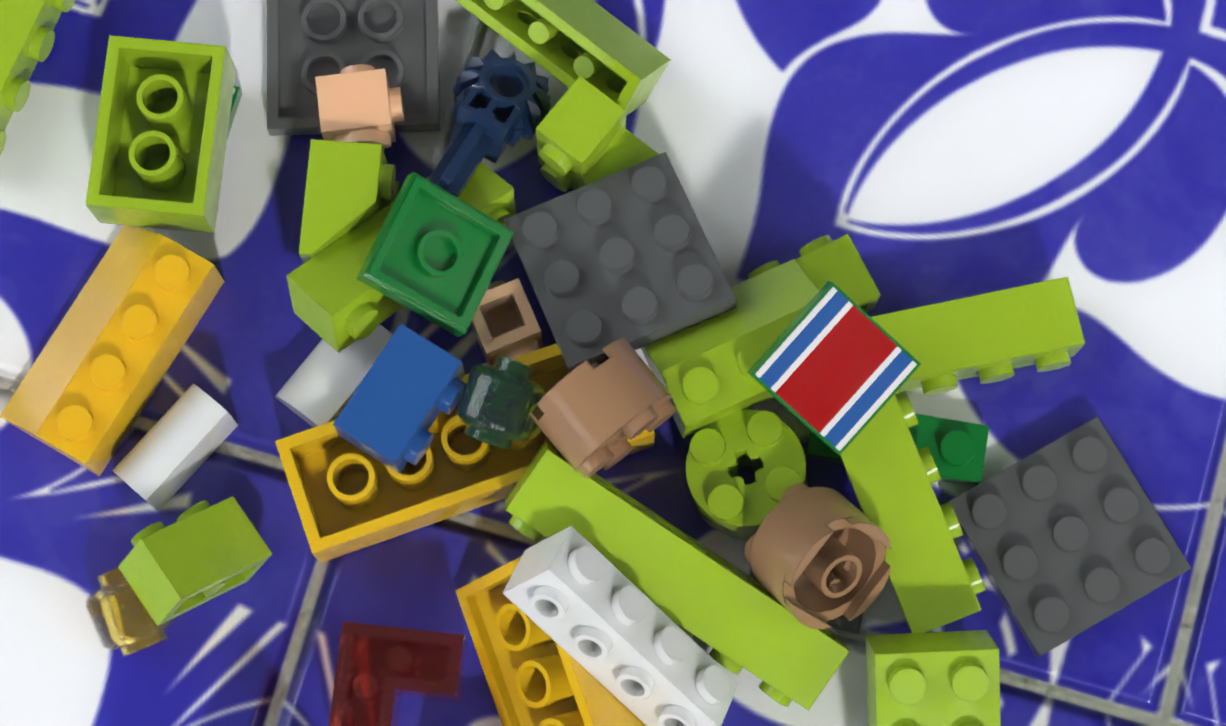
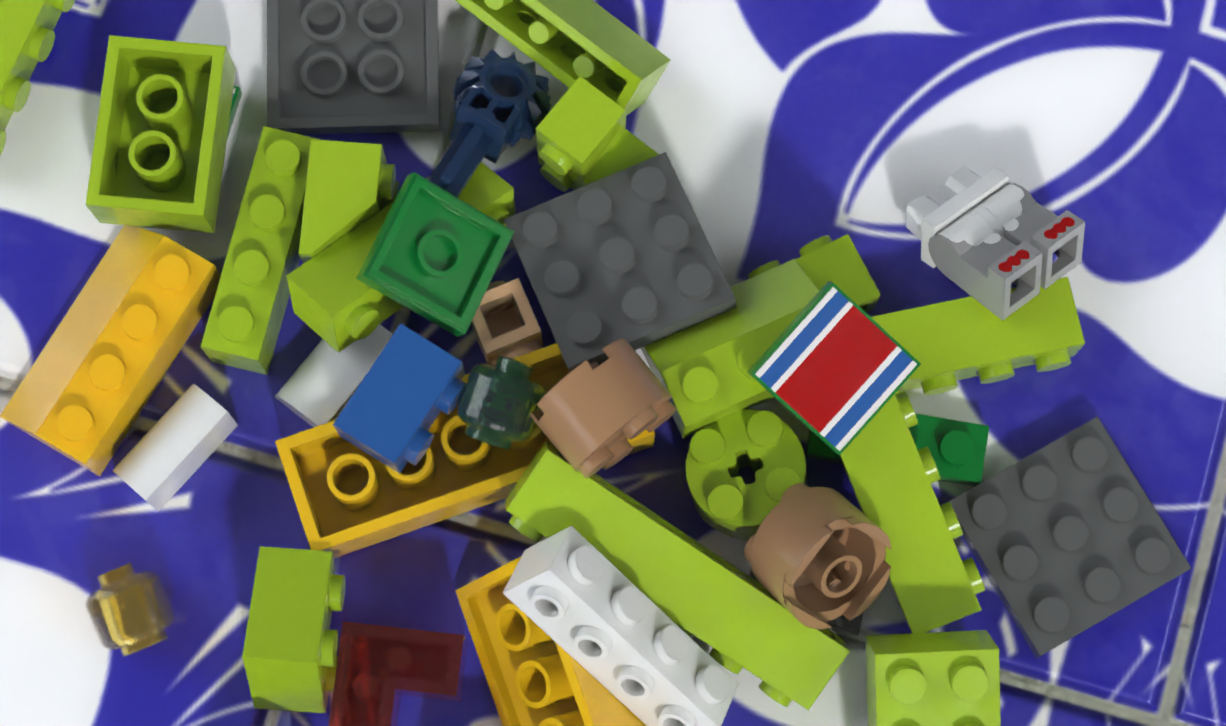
(193, 559): lime brick -> none
(260, 255): none -> lime brick
(288, 632): none -> lime brick
(359, 106): light nougat brick -> none
(994, 237): none -> hips

